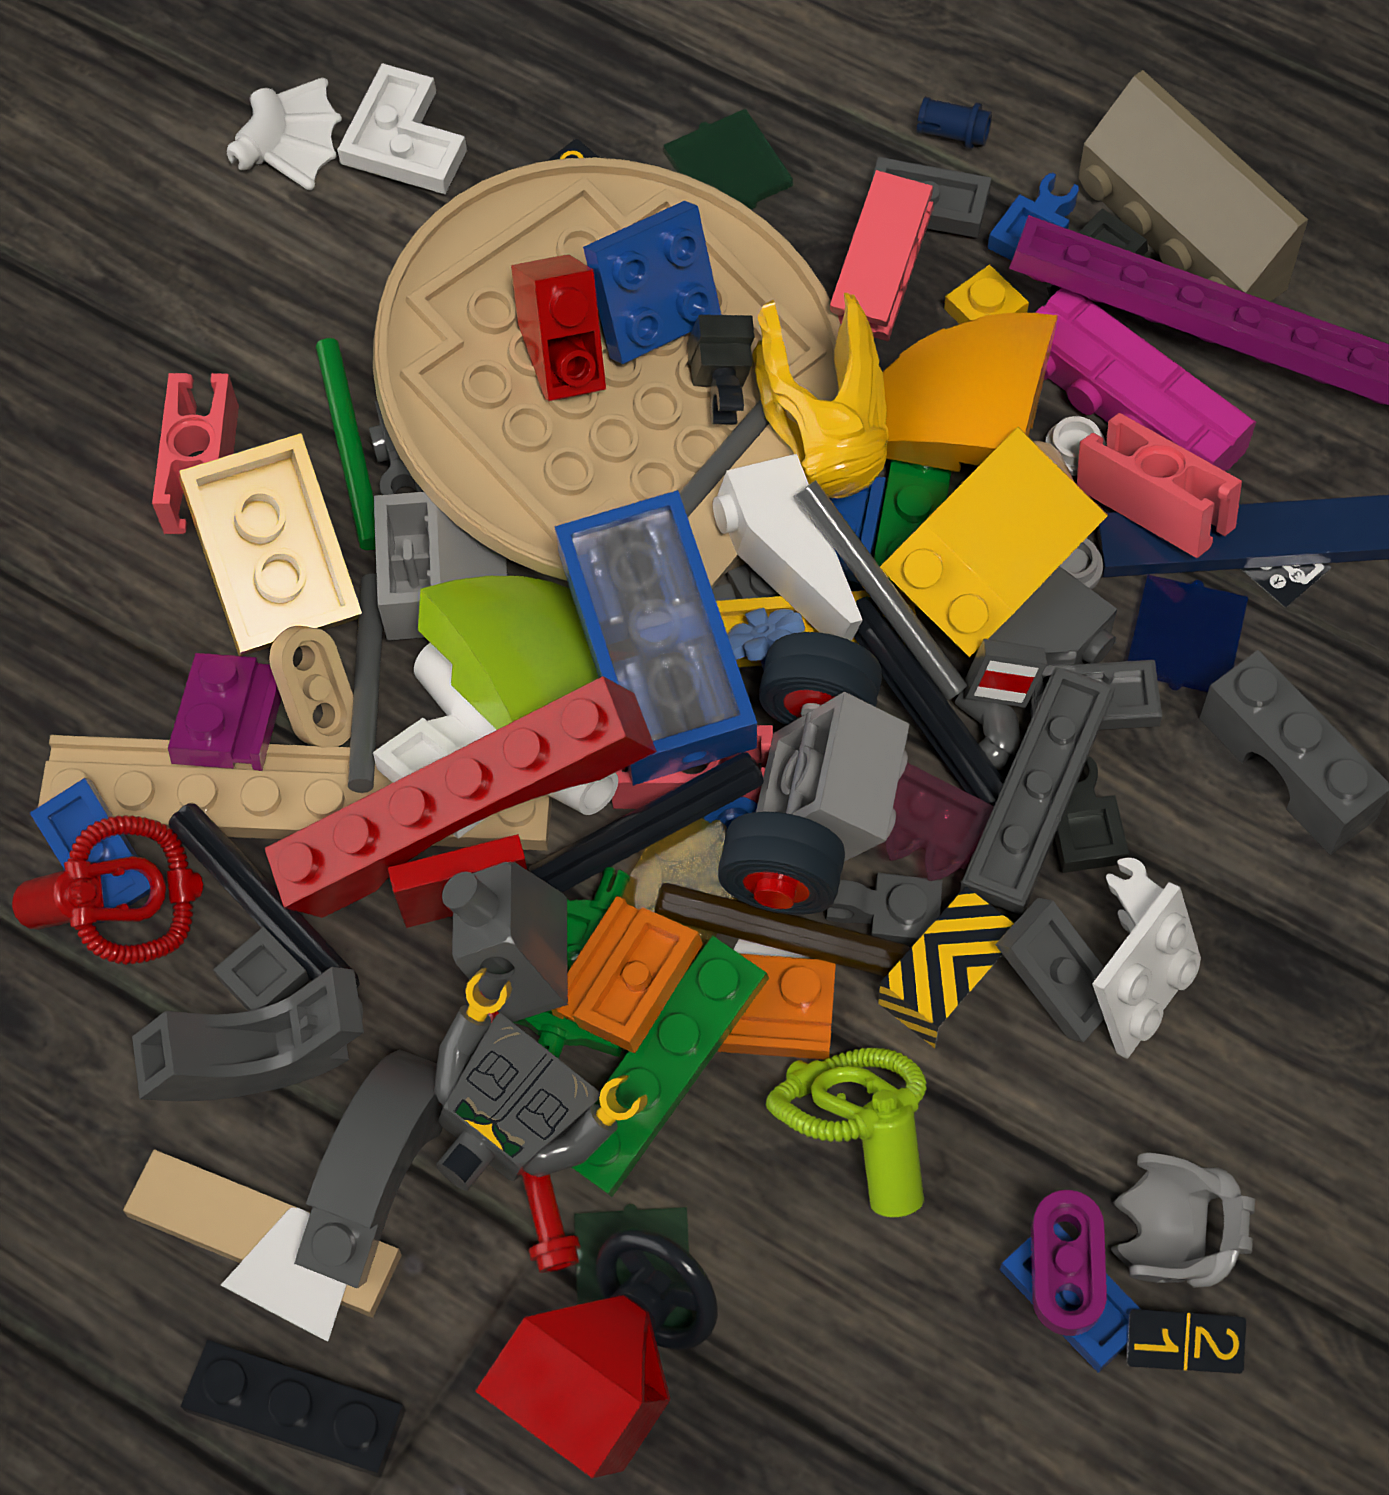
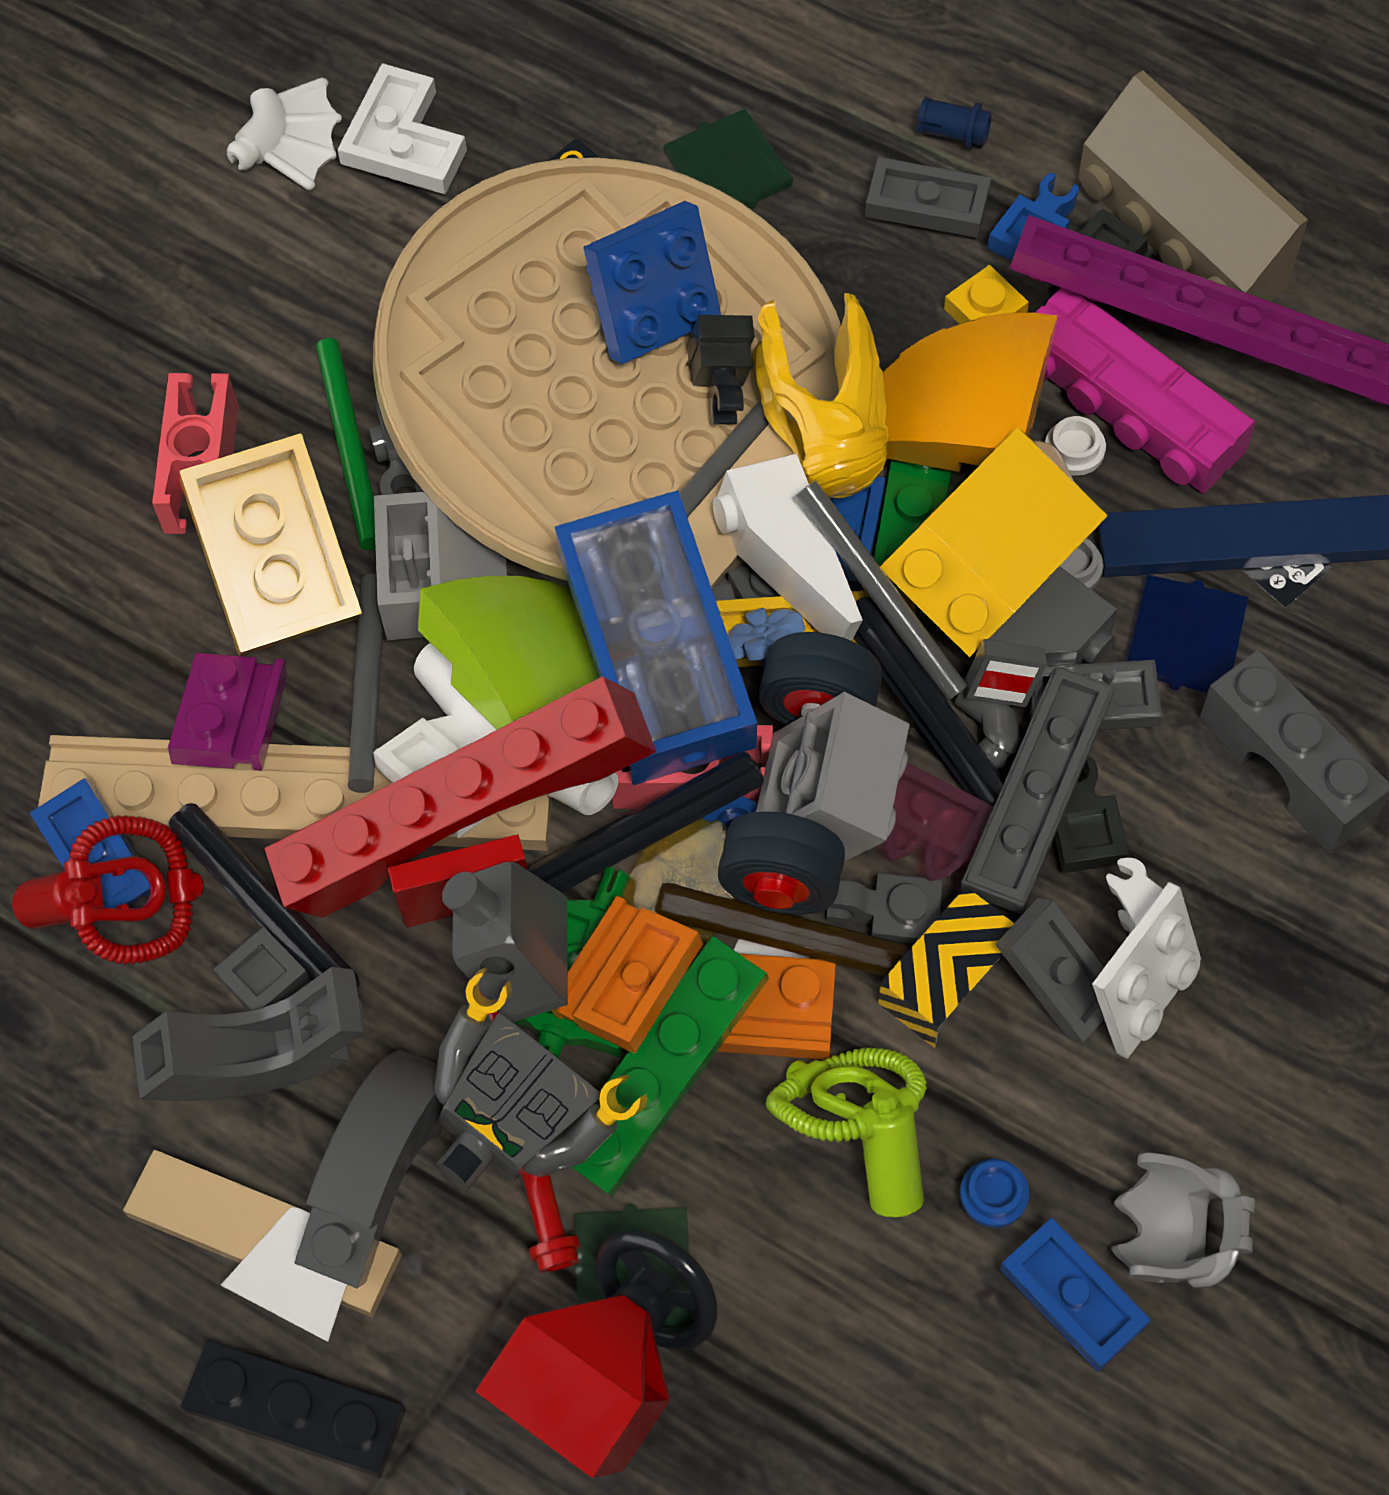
(314, 682): tan plate -> none
(560, 325): red slope -> none
(884, 250): coral piece -> none
(994, 1193): none -> blue plate
(1068, 1265): magenta plate -> none
(1158, 485): coral piece -> none
(1186, 1341): black sticker -> none

